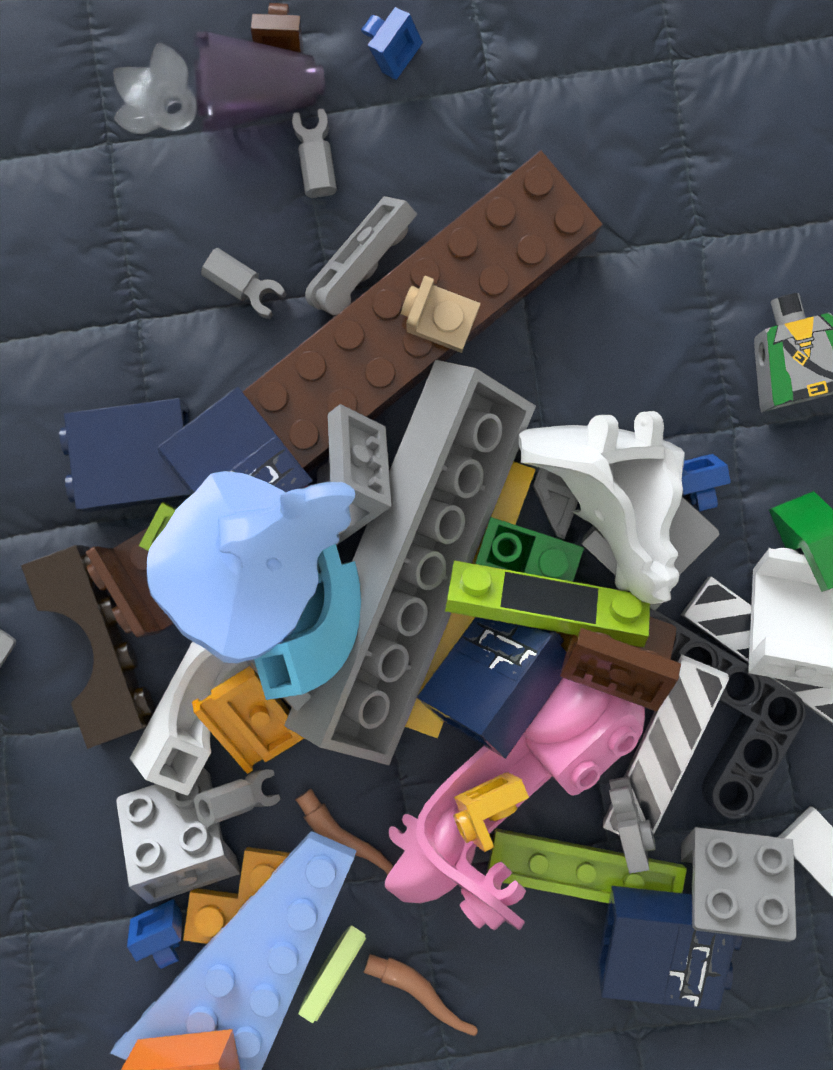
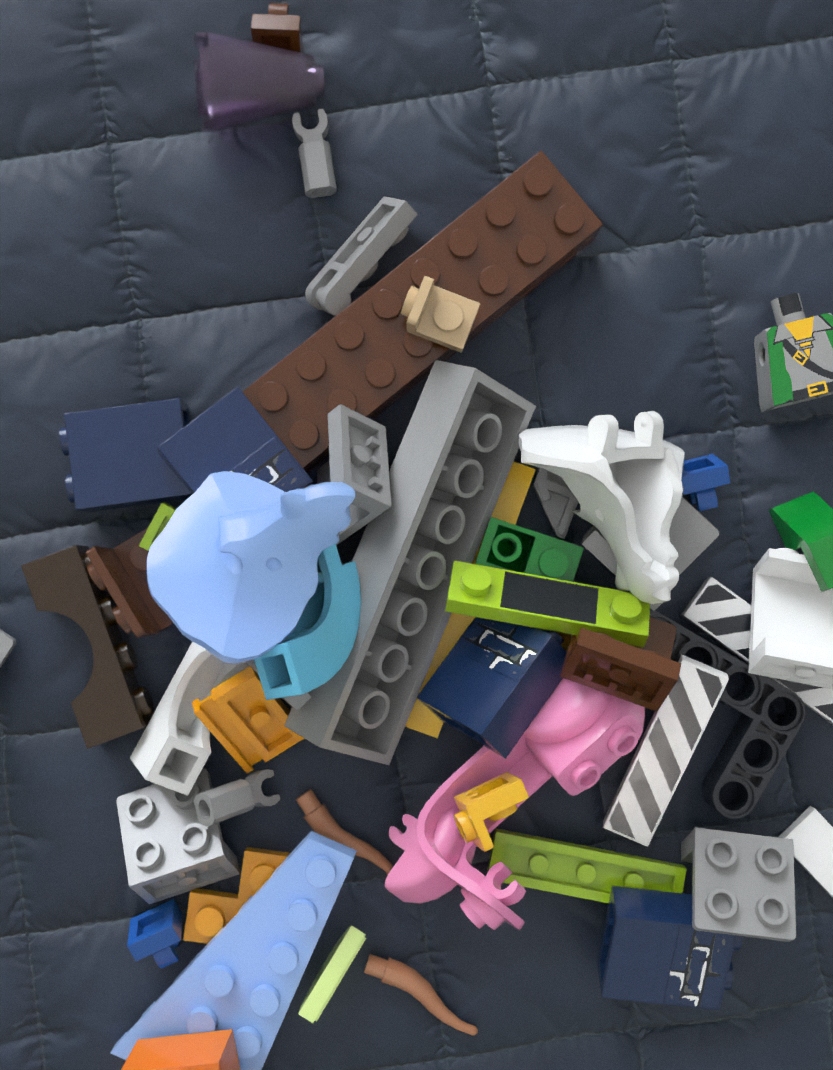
(152, 91): clear plate -> none
(240, 280): light grey bar -> none
(392, 41): blue tile -> none
(635, 834): light grey plate -> none

